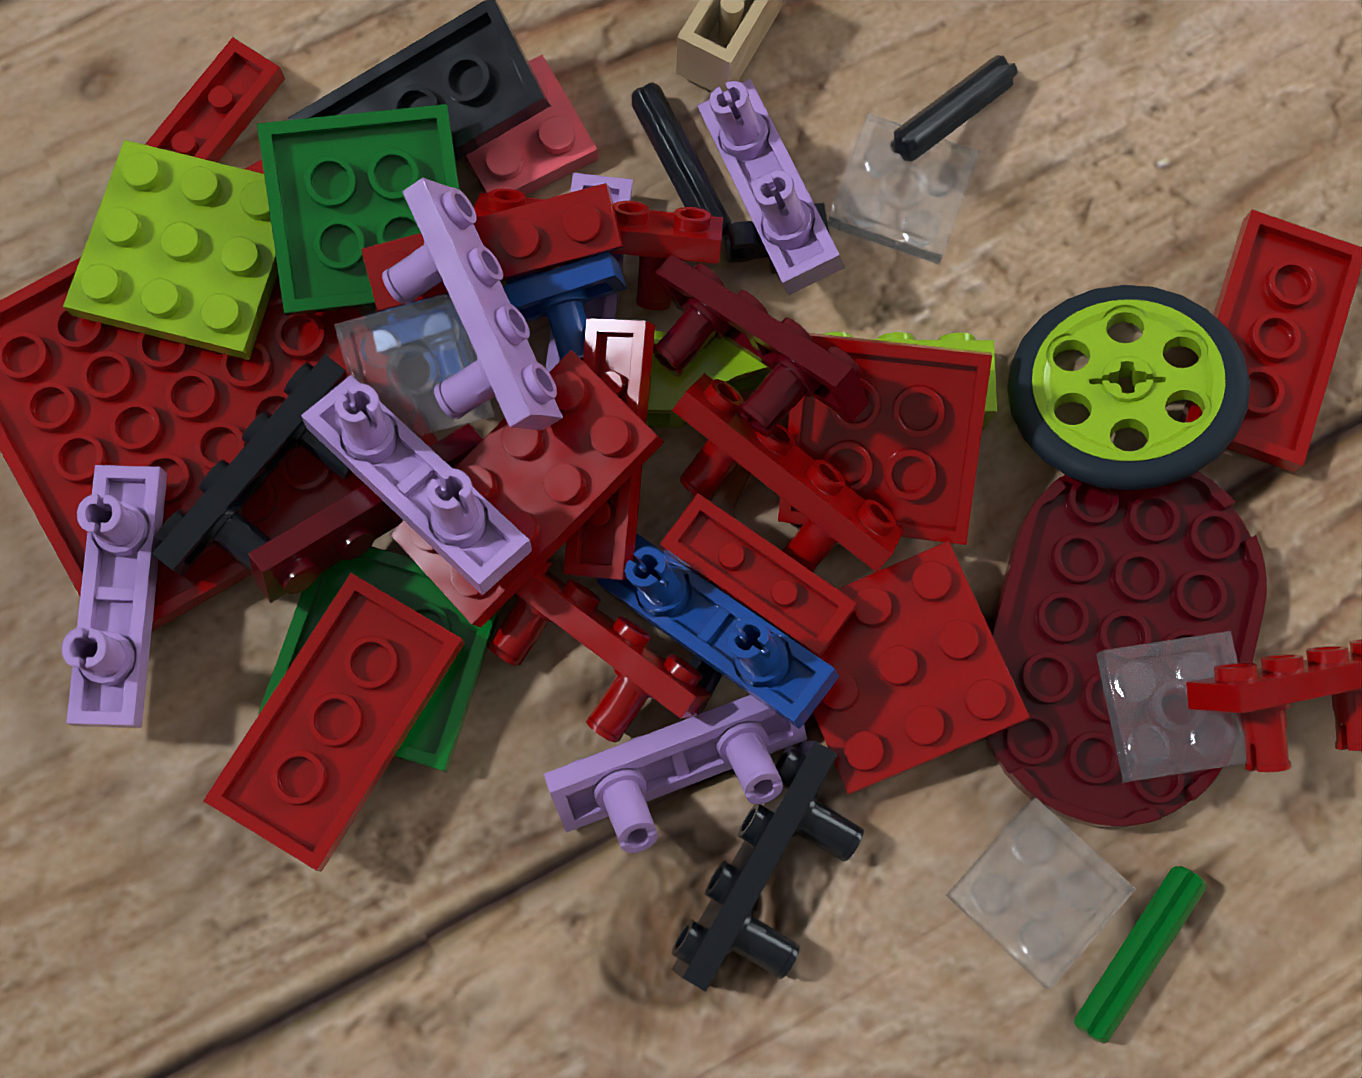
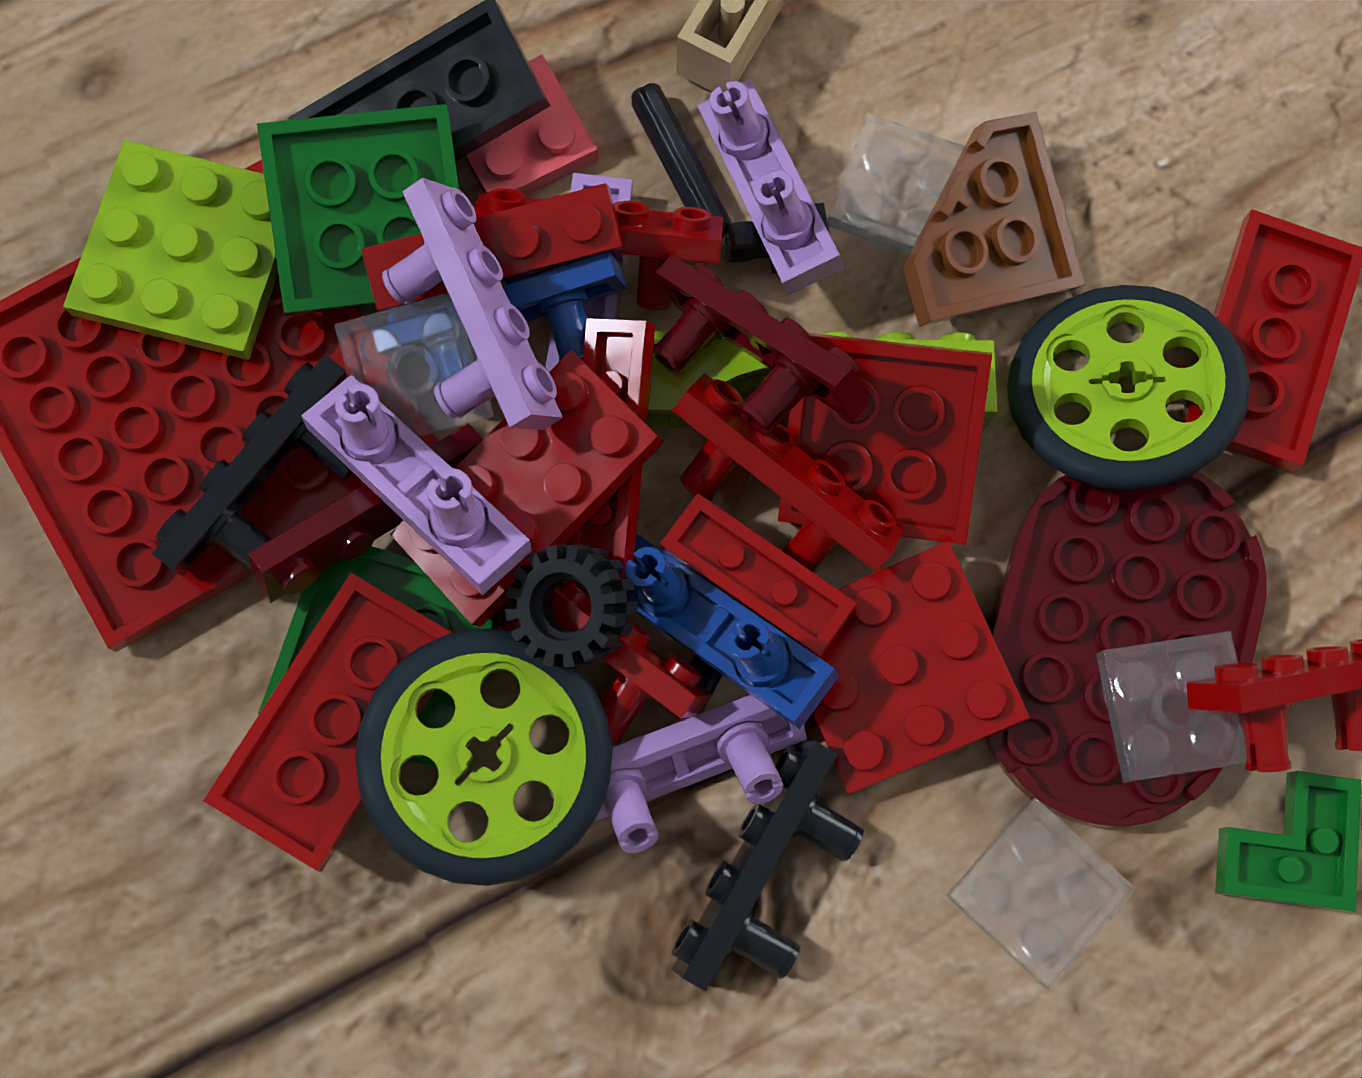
(116, 597): lavender plate -> none
(219, 104): red plate -> none
(420, 824): none -> wedge
(536, 614): none -> black tyre
(953, 108): black axle -> none
(994, 229): none -> dark orange plate
(1140, 954): green axle -> none
(1311, 860): none -> green plate

